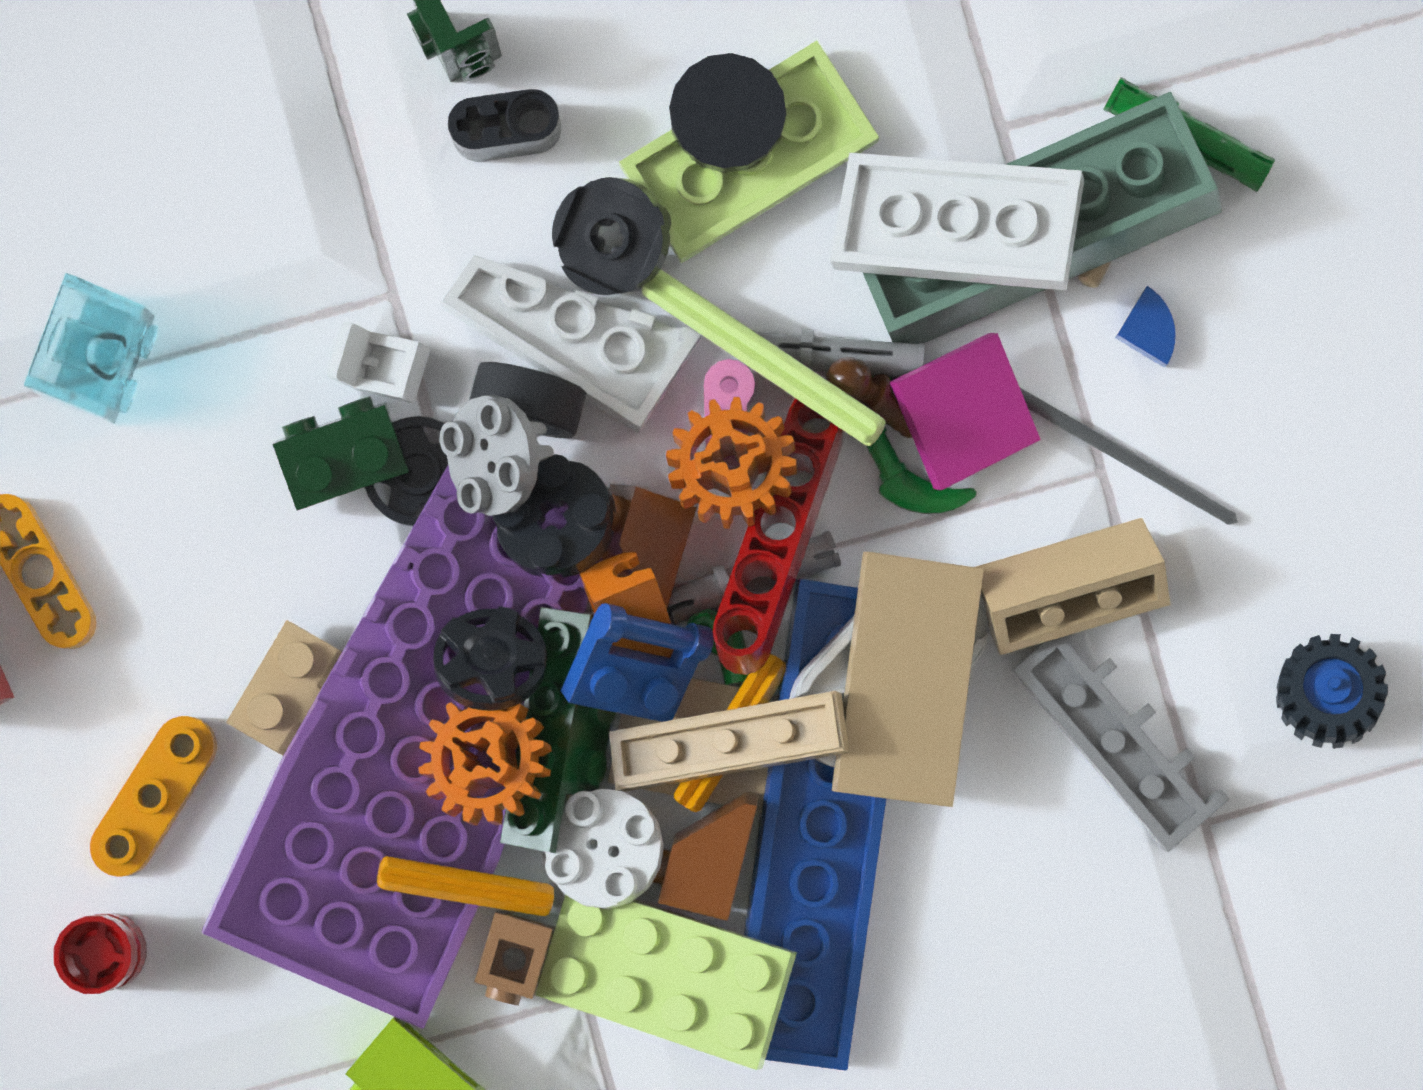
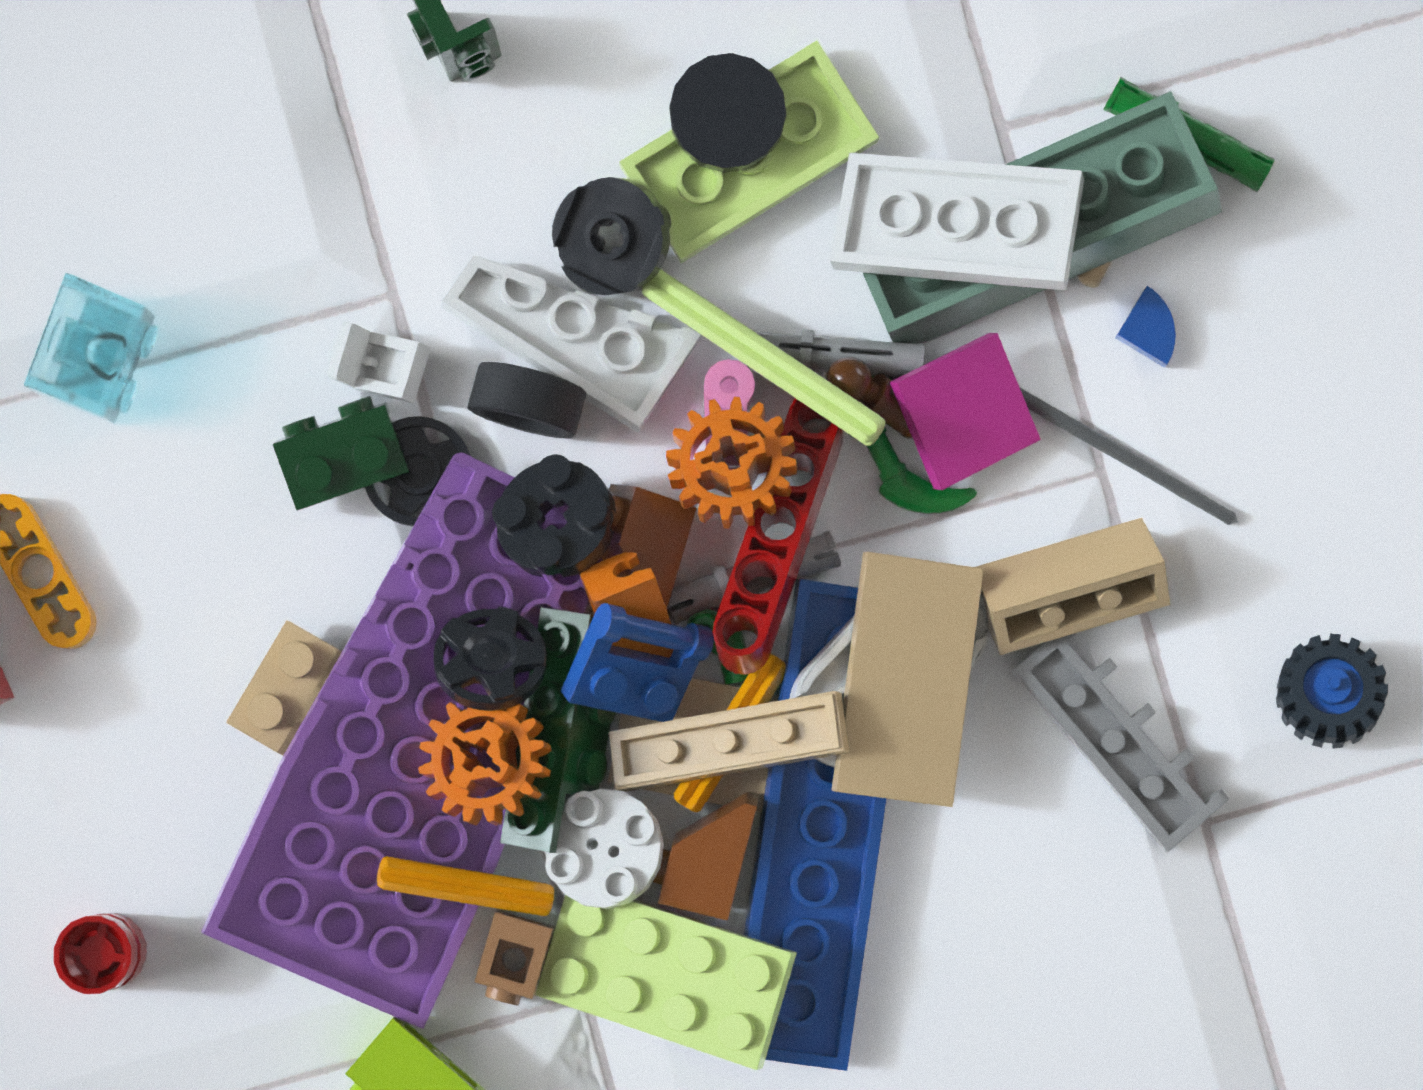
(174, 777): light orange plate -> none
(488, 109): black beam -> none
(493, 455): light grey plate -> none

